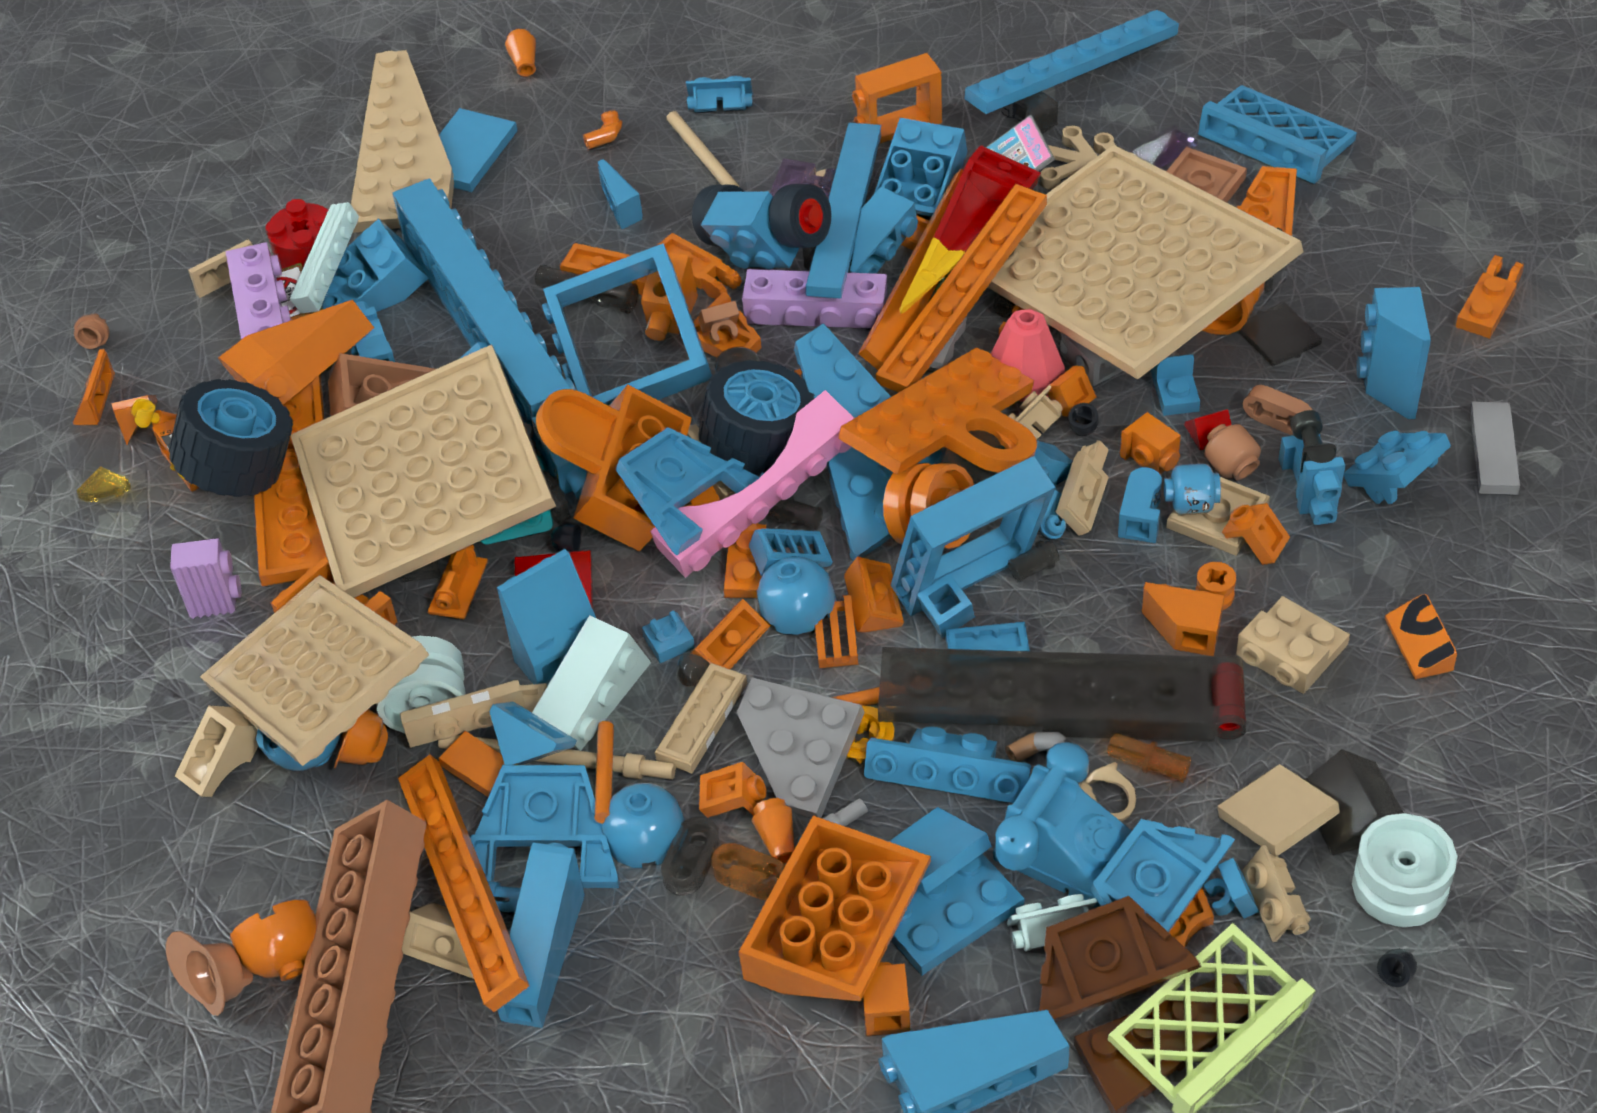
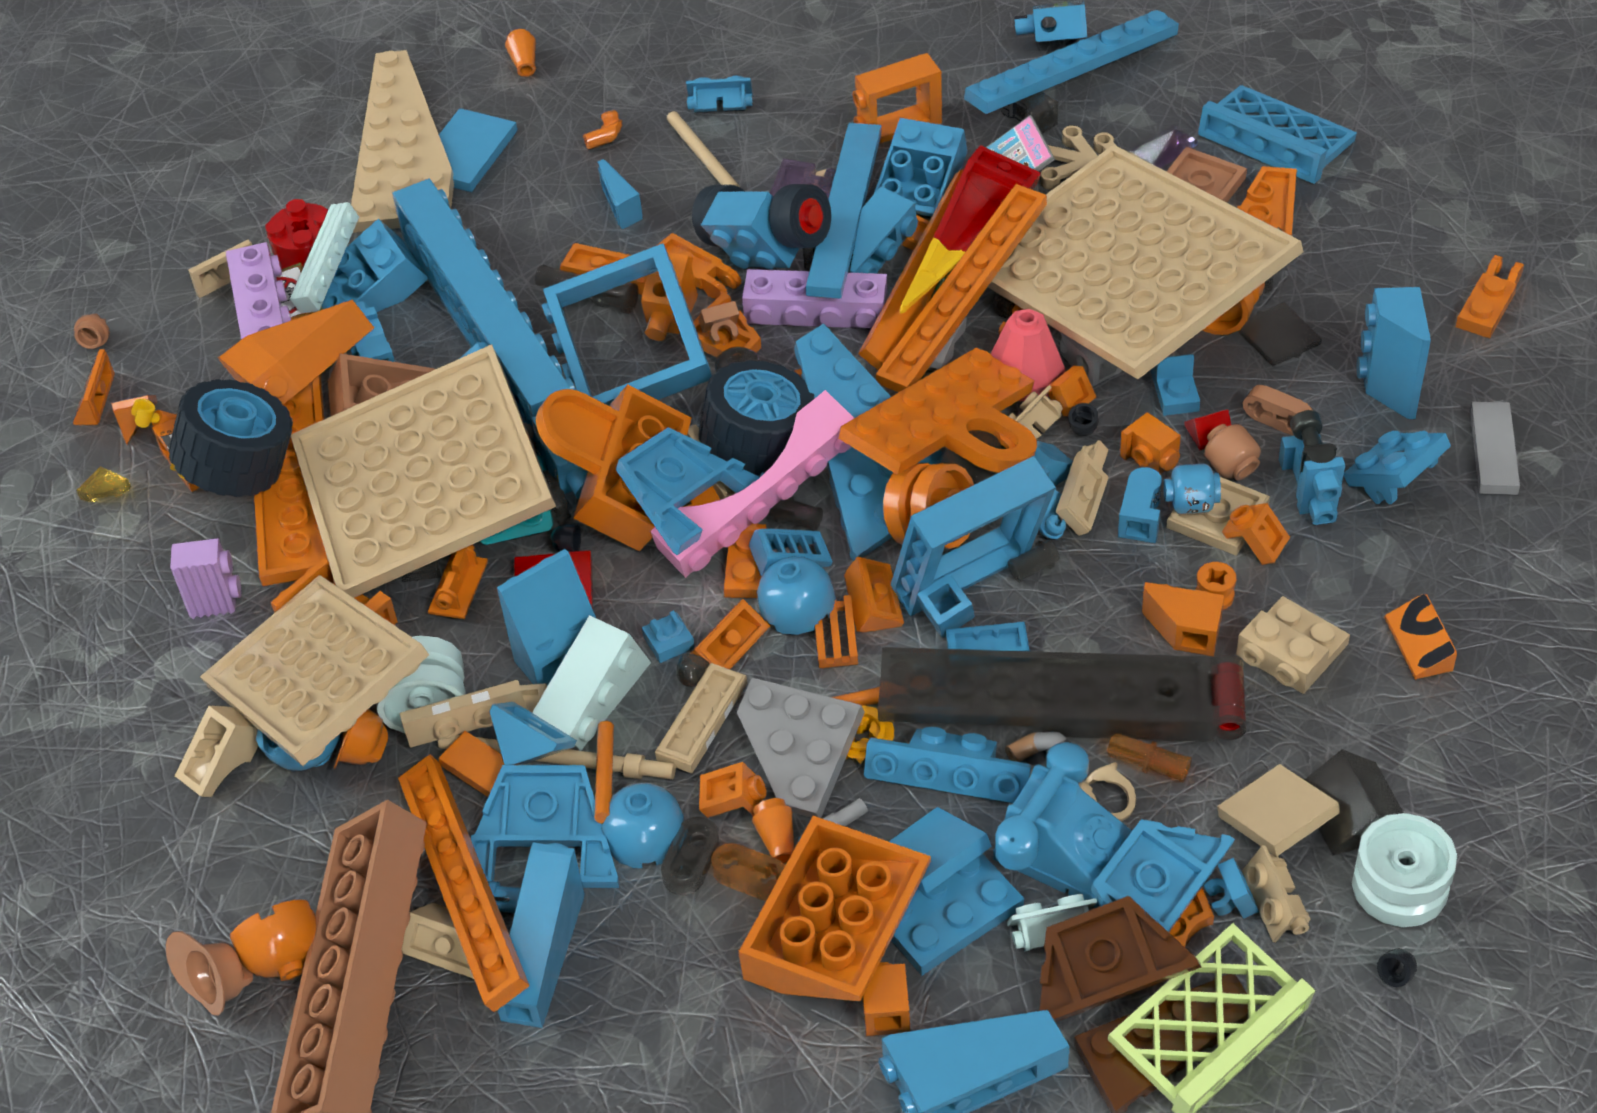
(1069, 19): none -> dark azure torso

